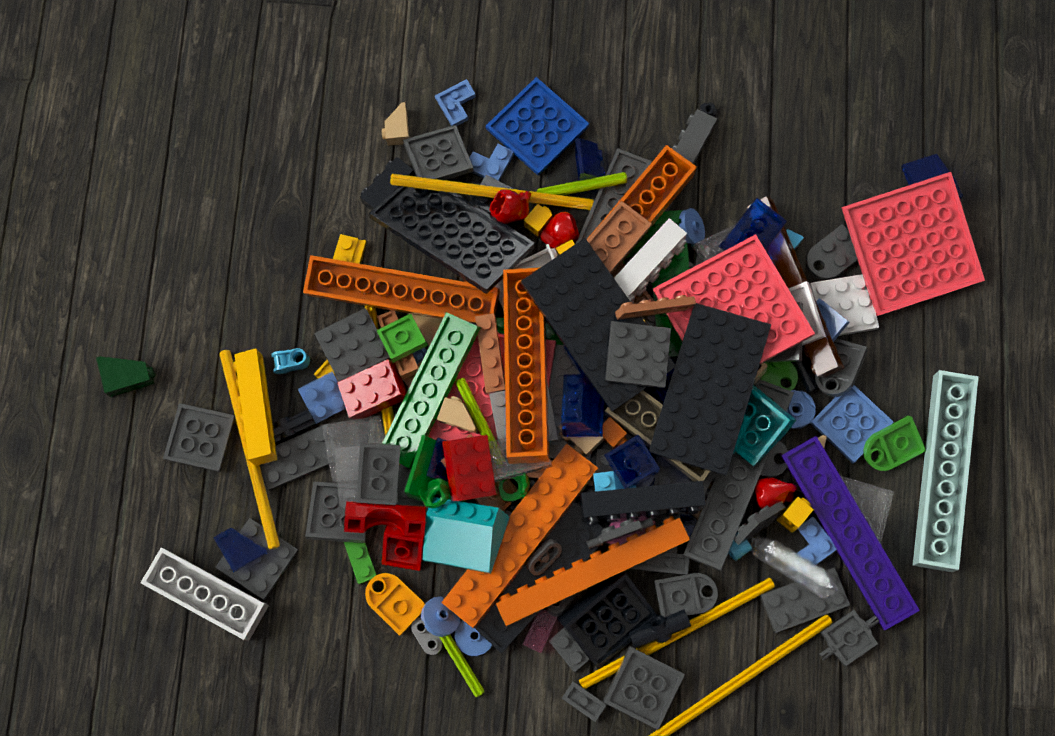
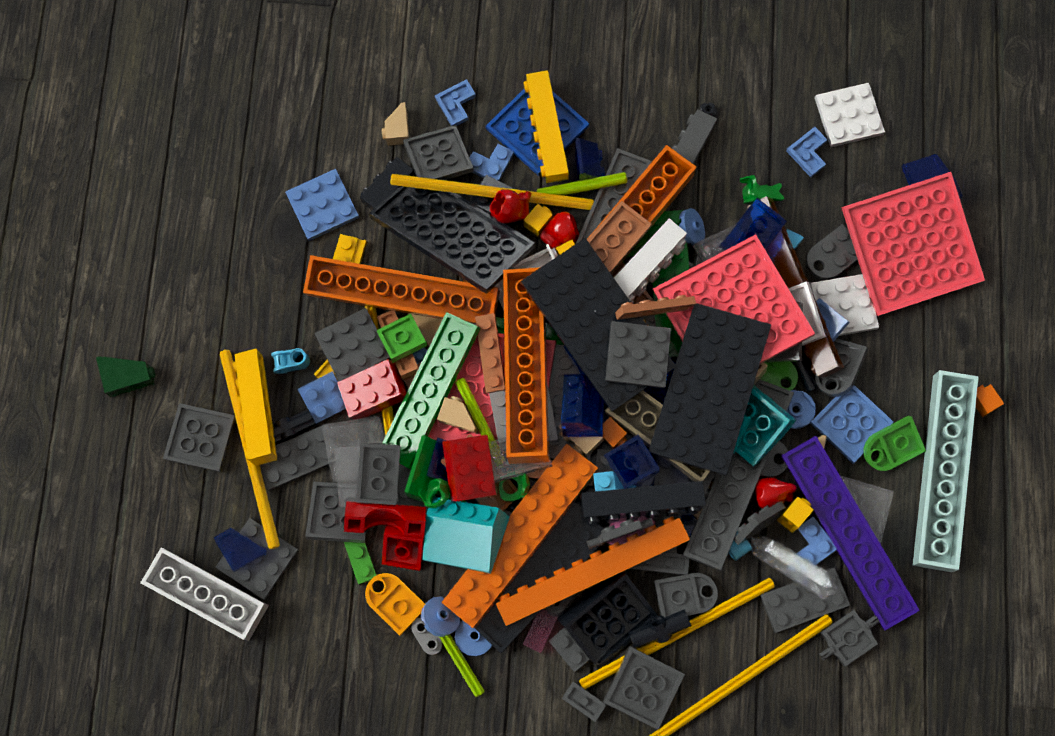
(322, 204): none -> medium blue plate
(544, 557): dark grey plate -> none
(547, 127): none -> yellow brick
(753, 190): none -> green hair
(804, 151): none -> medium blue plate
(849, 115): none -> white plate
(987, 400): none -> orange brick

